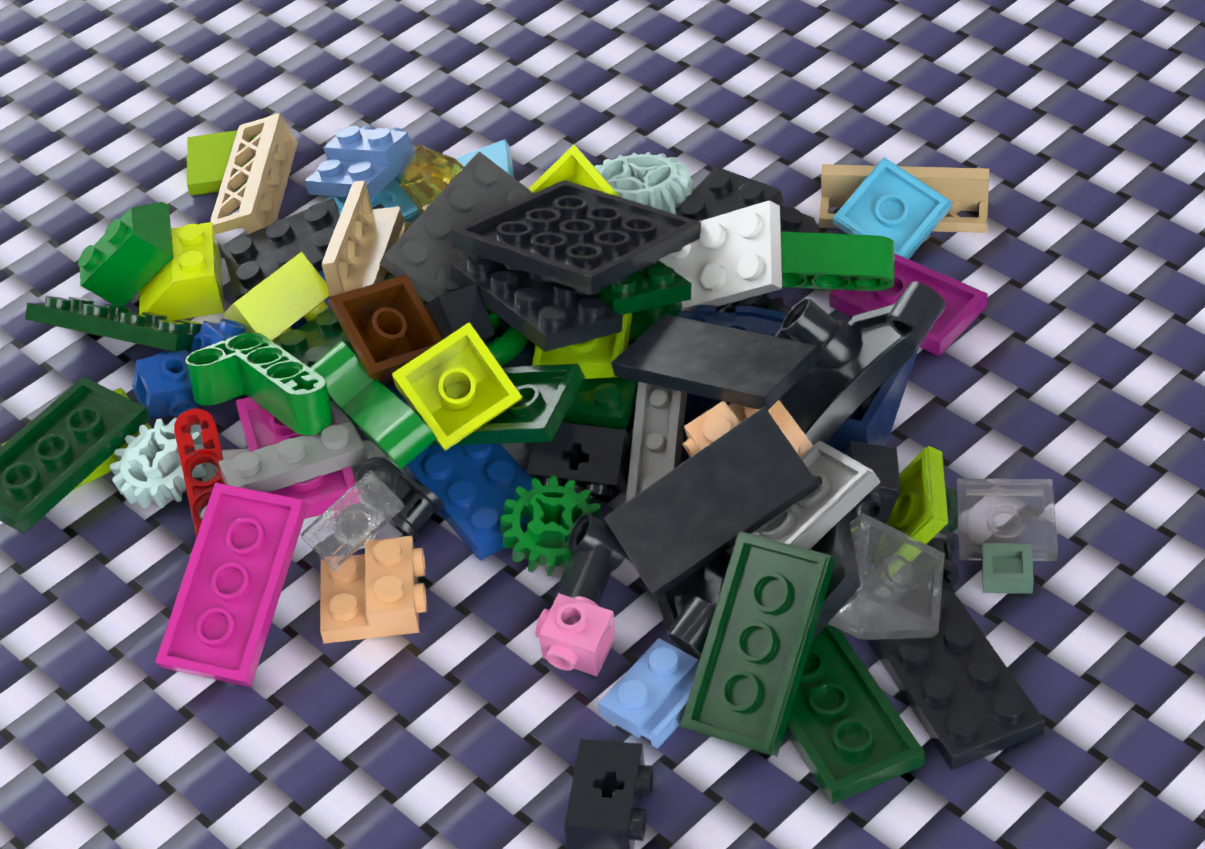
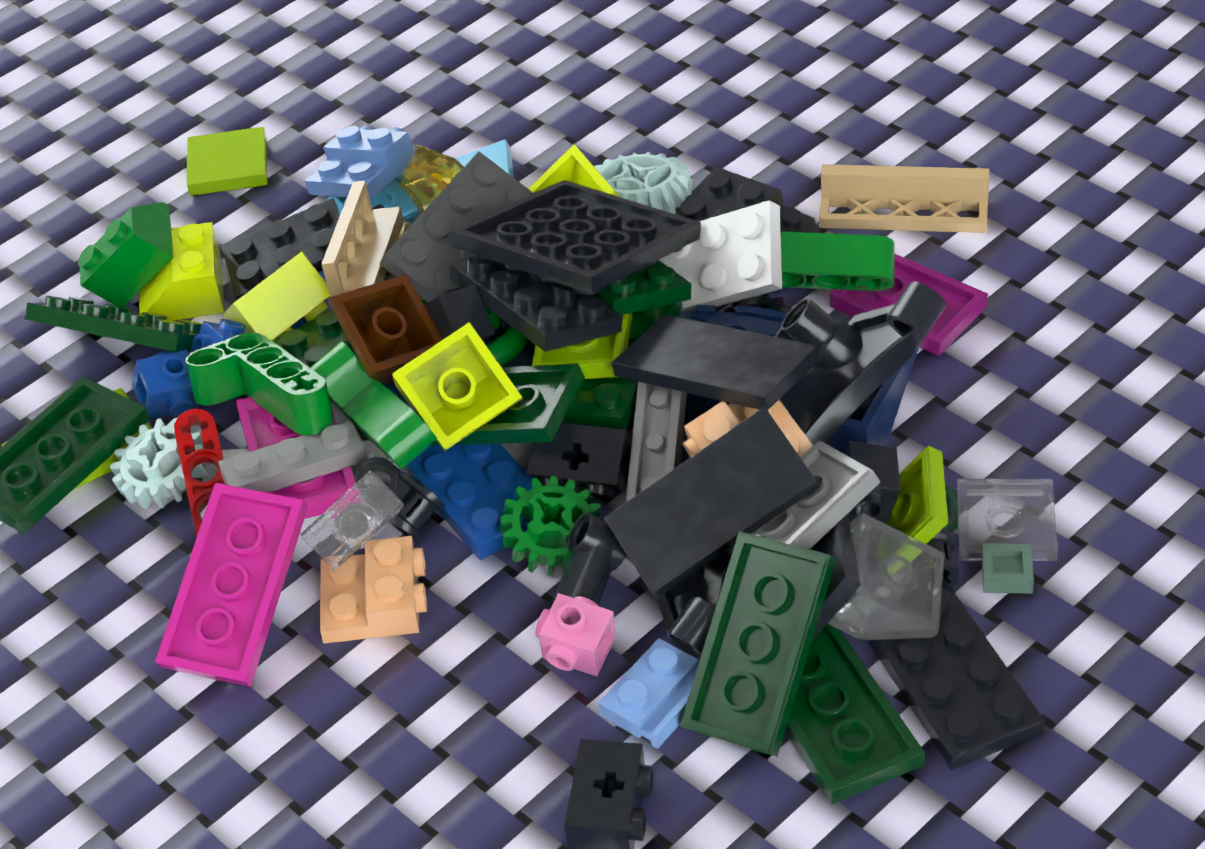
(265, 176): tan fence -> none
(894, 207): medium azure tile -> none

